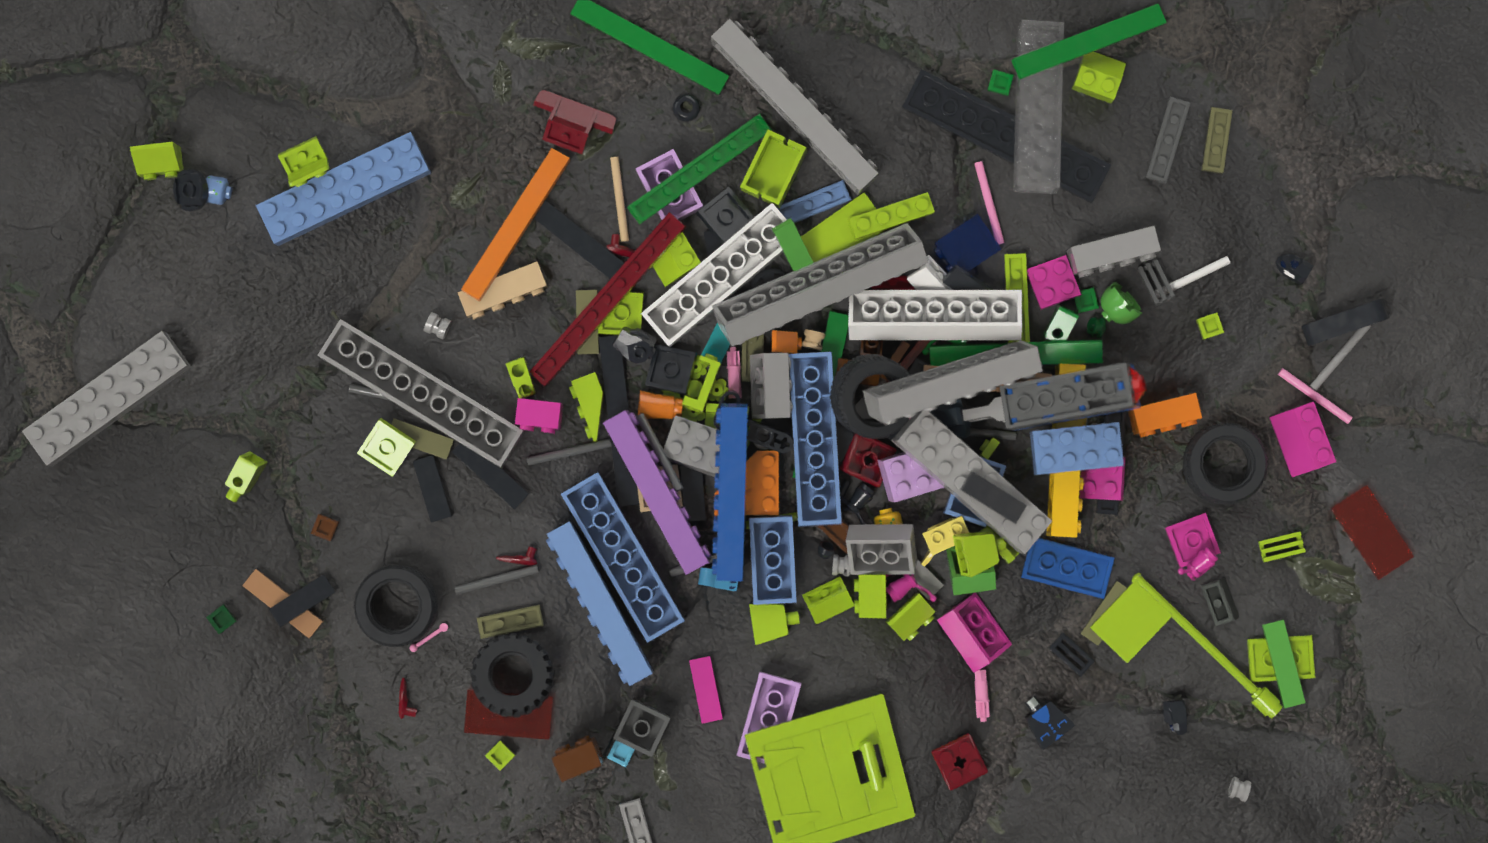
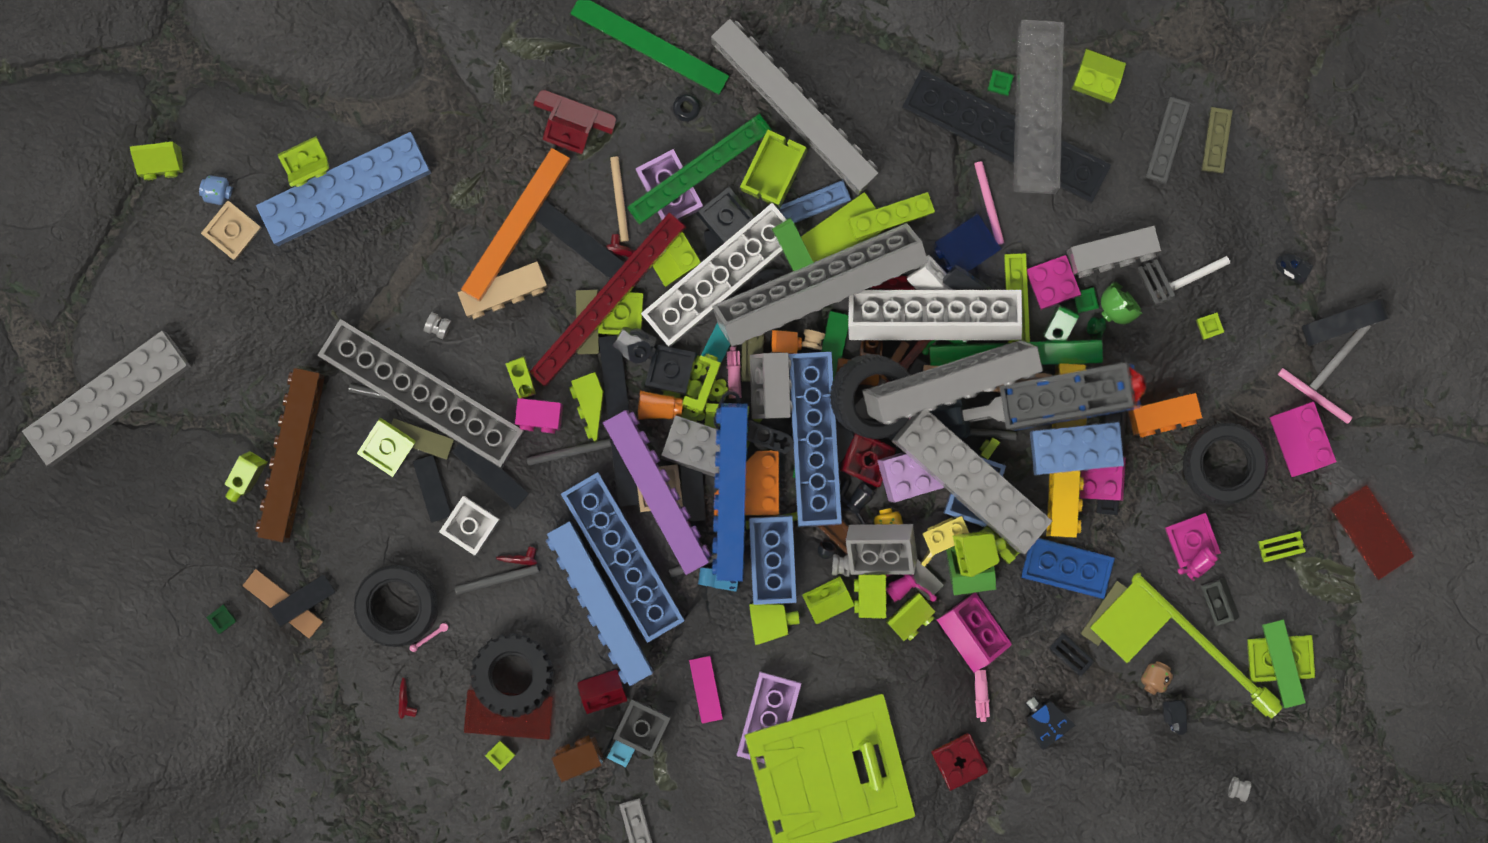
(190, 189): black tile -> none
(231, 230): none -> tan plate
(291, 455): none -> reddish brown brick
(324, 527): reddish brown tile -> none
(469, 525): none -> white brick
(510, 621): olive tile -> none
(601, 691): none -> dark red panel
(659, 452): dark grey bar -> none
(993, 497): black tile -> none
(1088, 41): green tile -> none
(1156, 678): none -> medium nougat head

